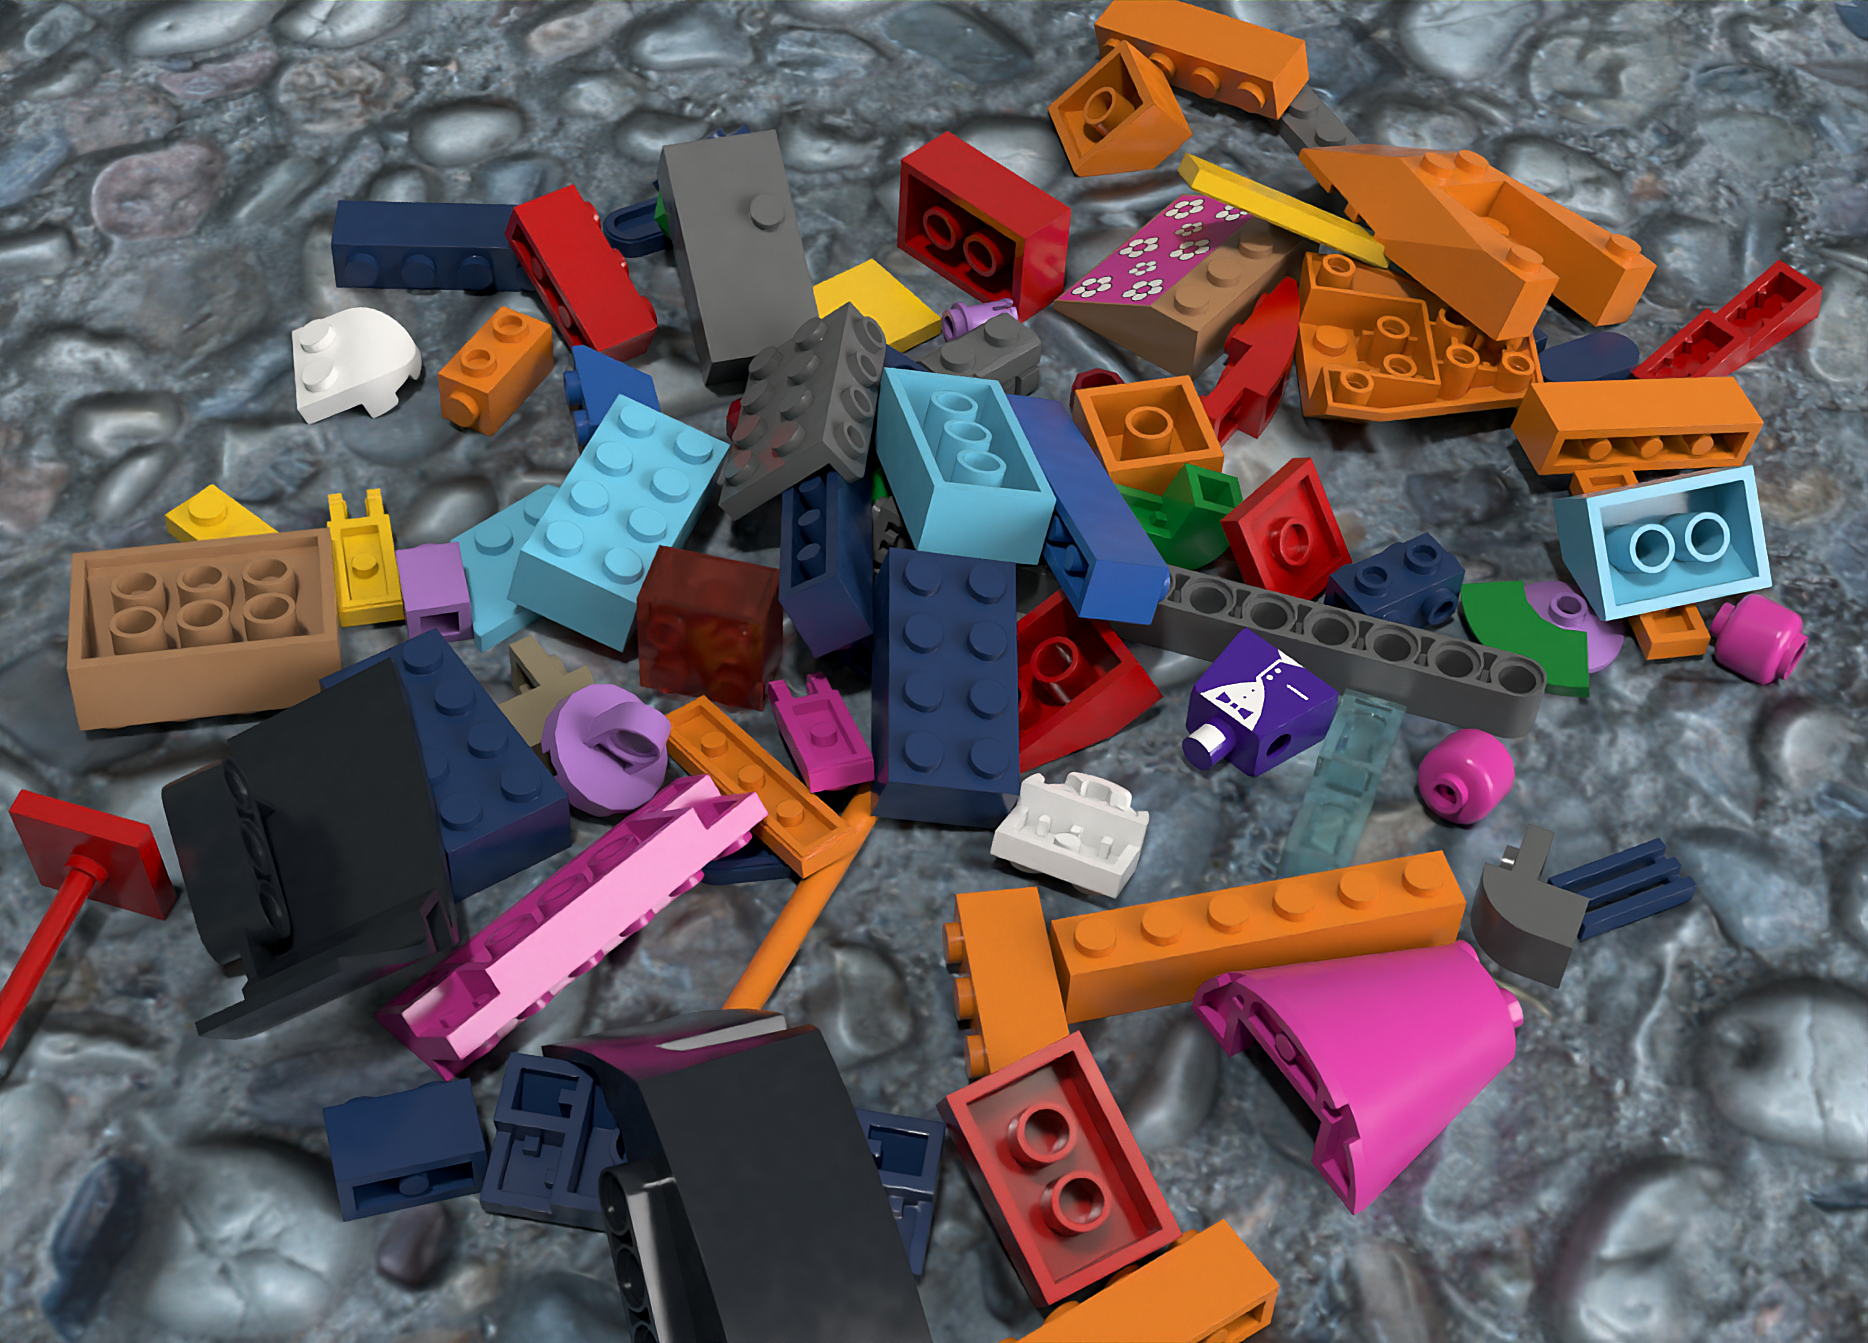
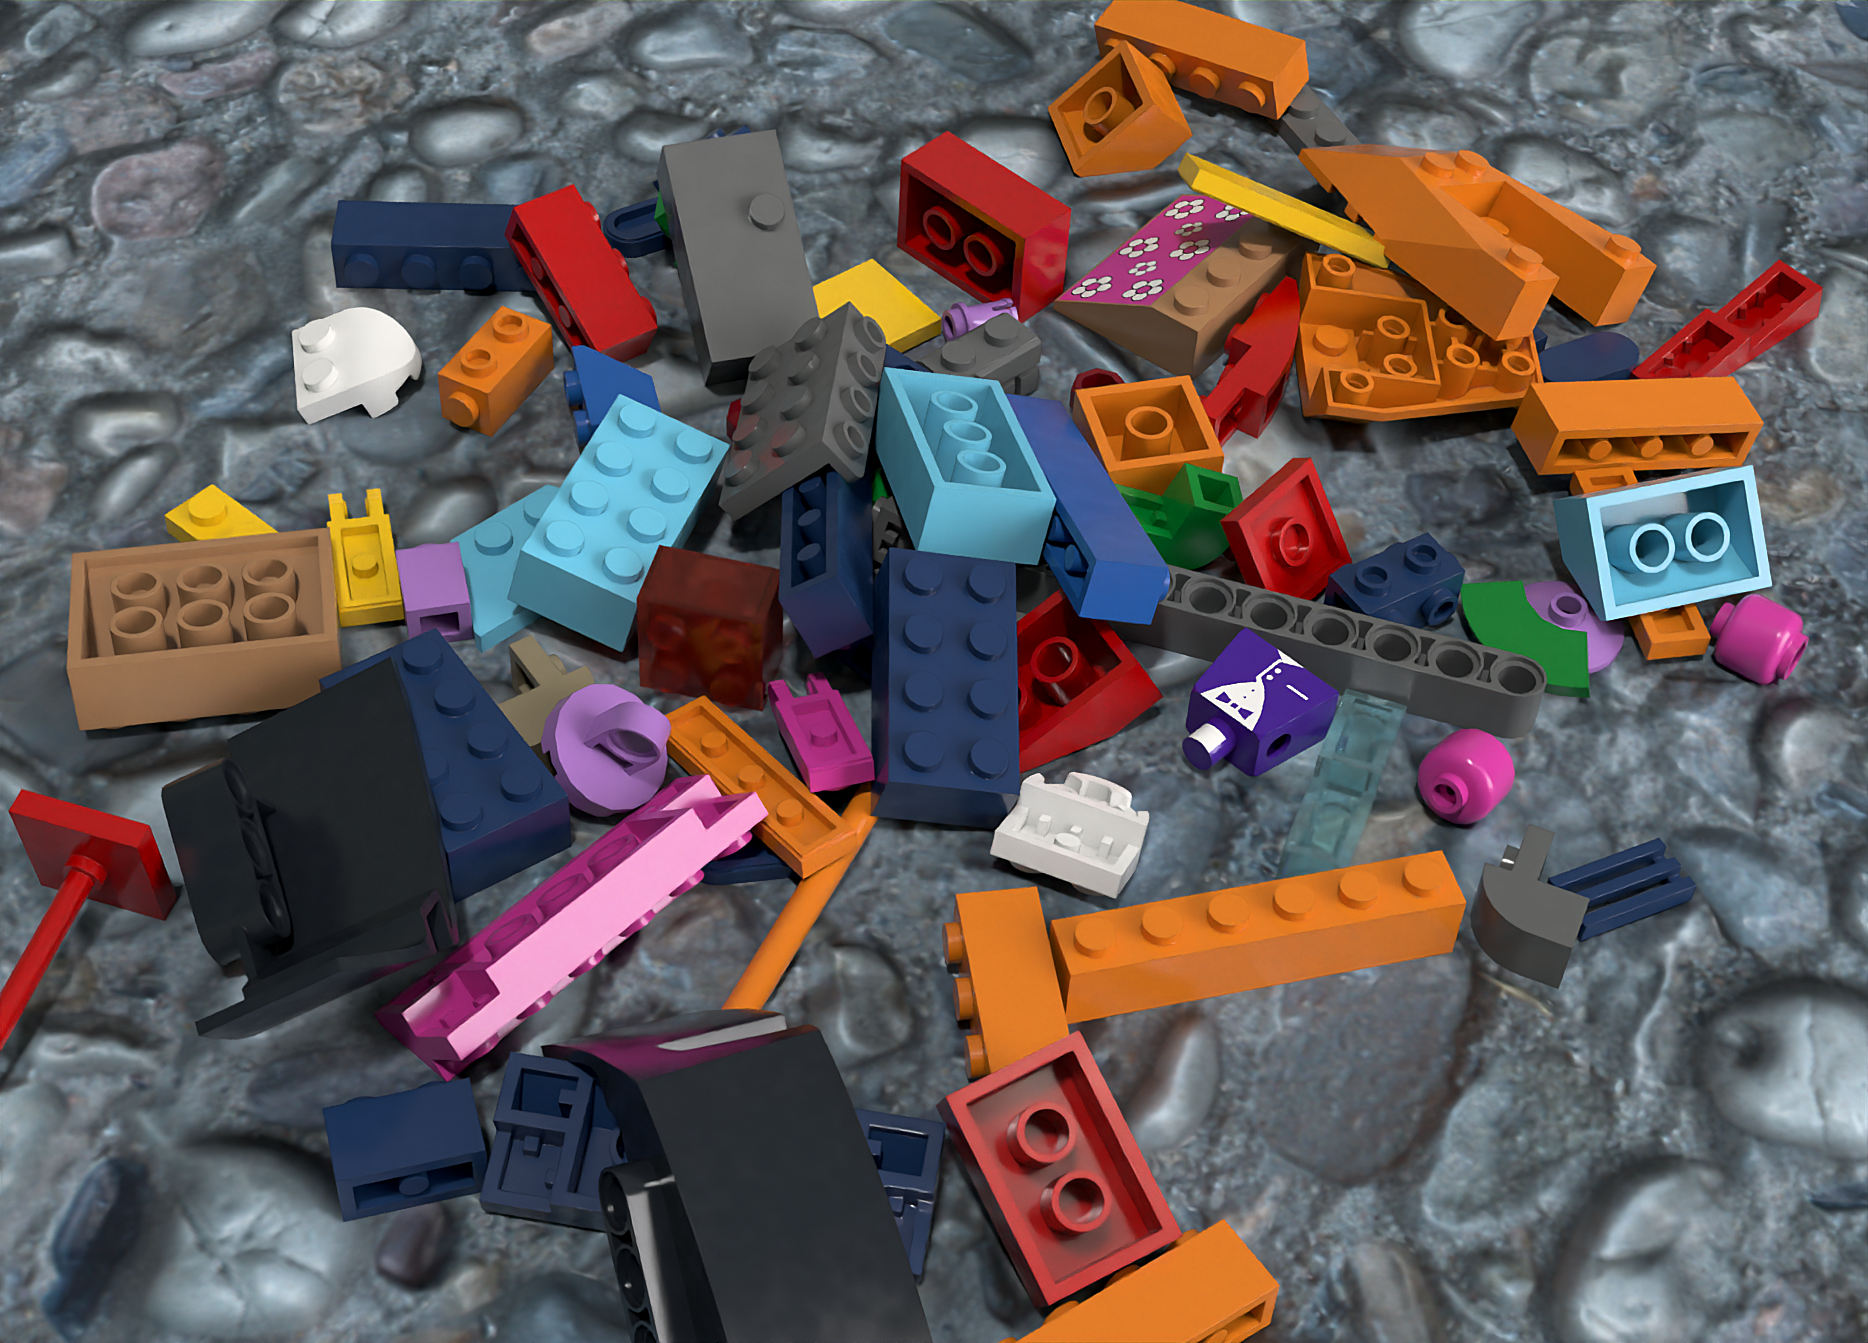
(1373, 1047): dark pink cone -> none

